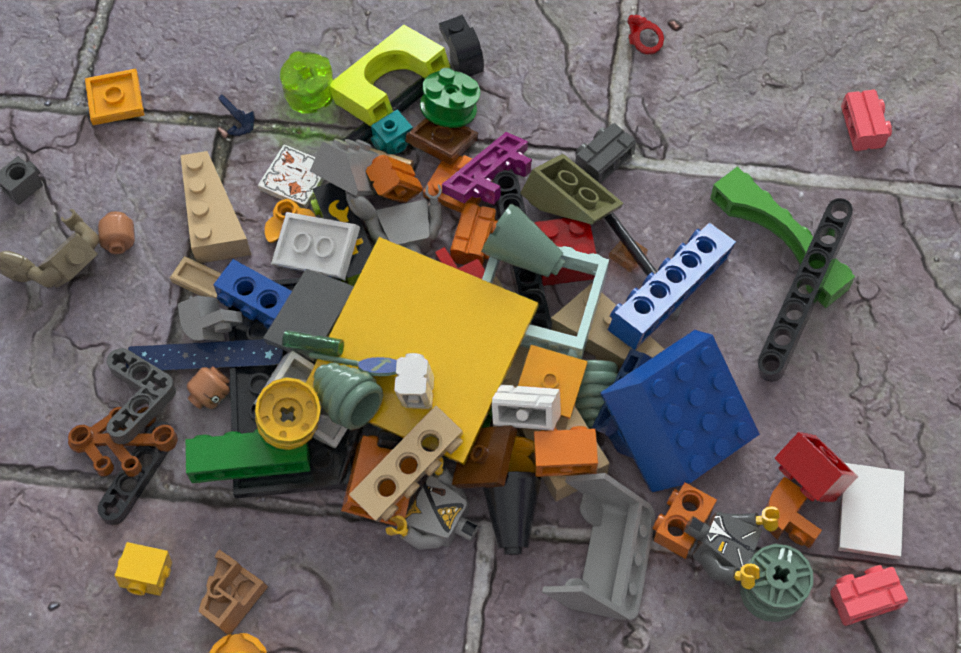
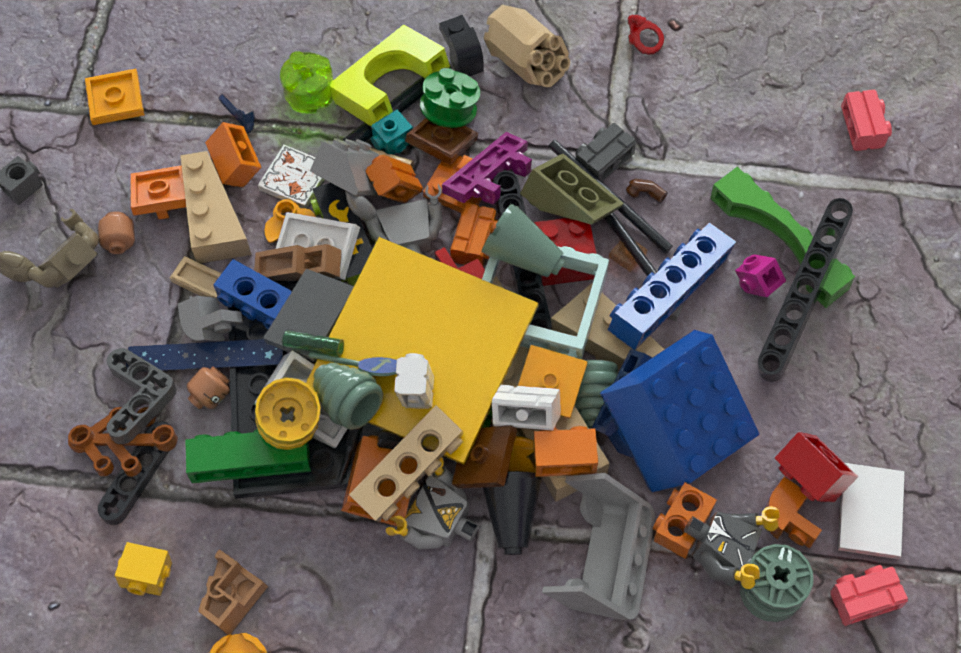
(157, 191): none -> orange hinge
(233, 155): none -> orange brick
(292, 261): none -> medium nougat slope
(526, 46): none -> tan brick
(625, 210): none -> black piece
(647, 186): none -> reddish brown arm
(760, 275): none -> dark pink brick

